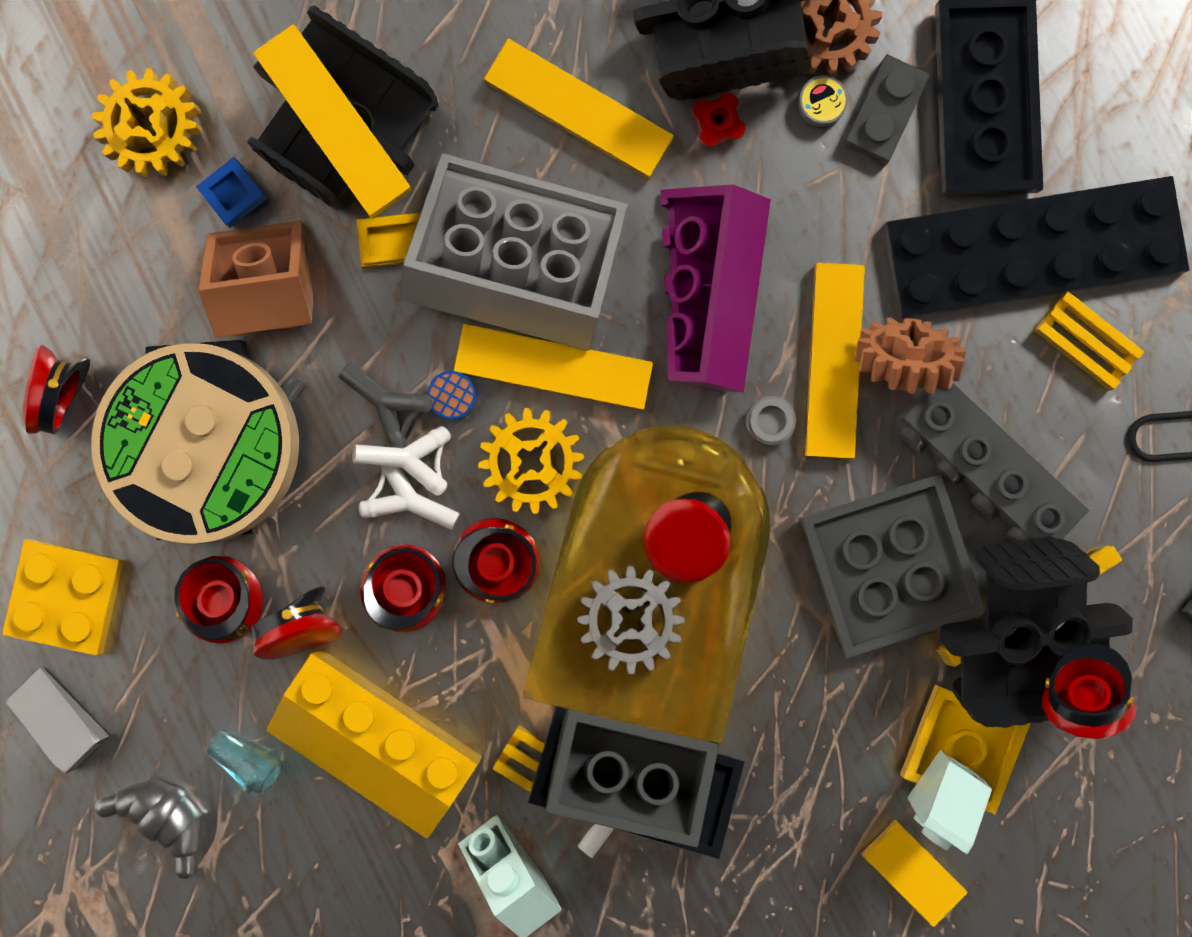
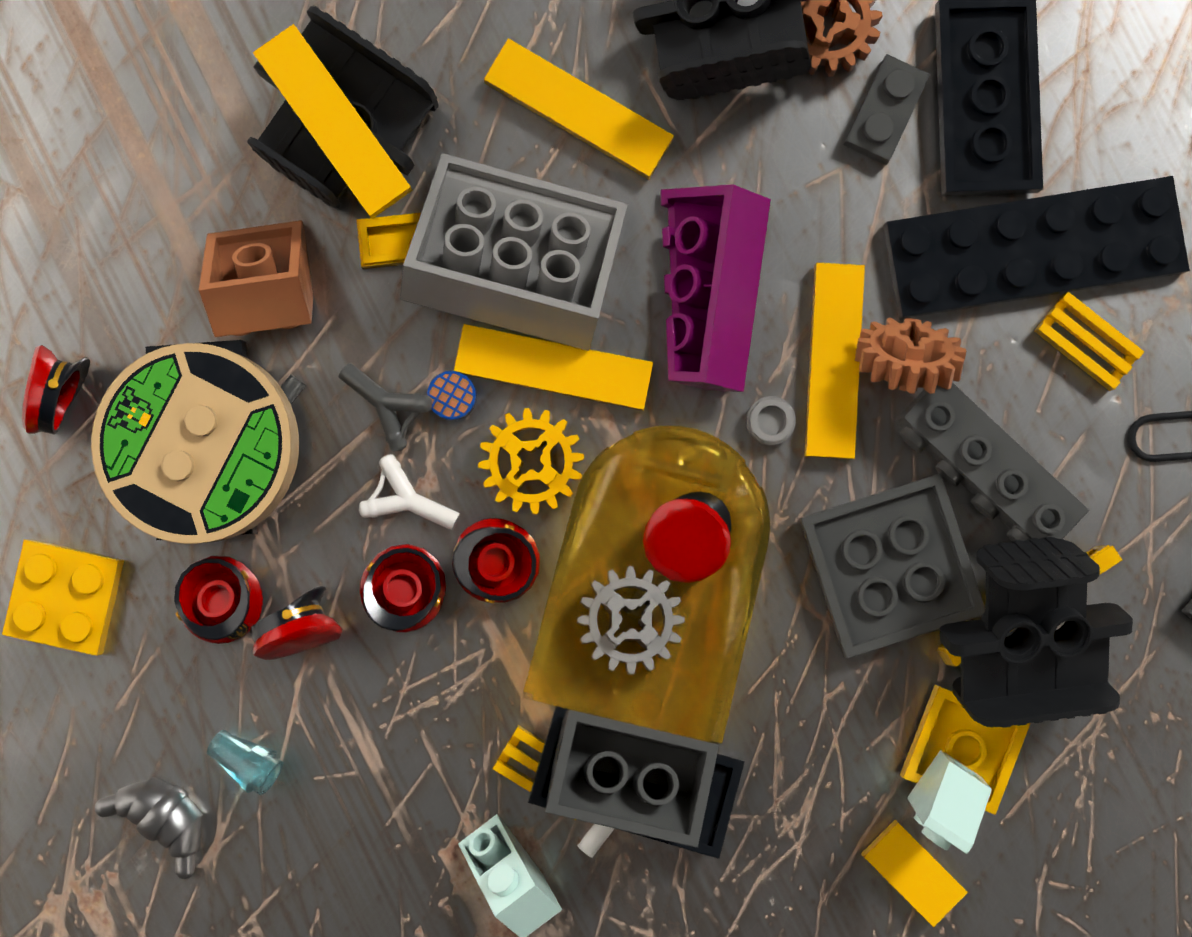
(56, 721): light grey slope -> none
(131, 132): yellow gear -> none
(231, 192): blue plate -> none
(372, 742): yellow slope -> none
(409, 458): white piece -> none
(716, 133): red plate -> none
(822, 101): tile -> none
(1090, 693): red piece -> none

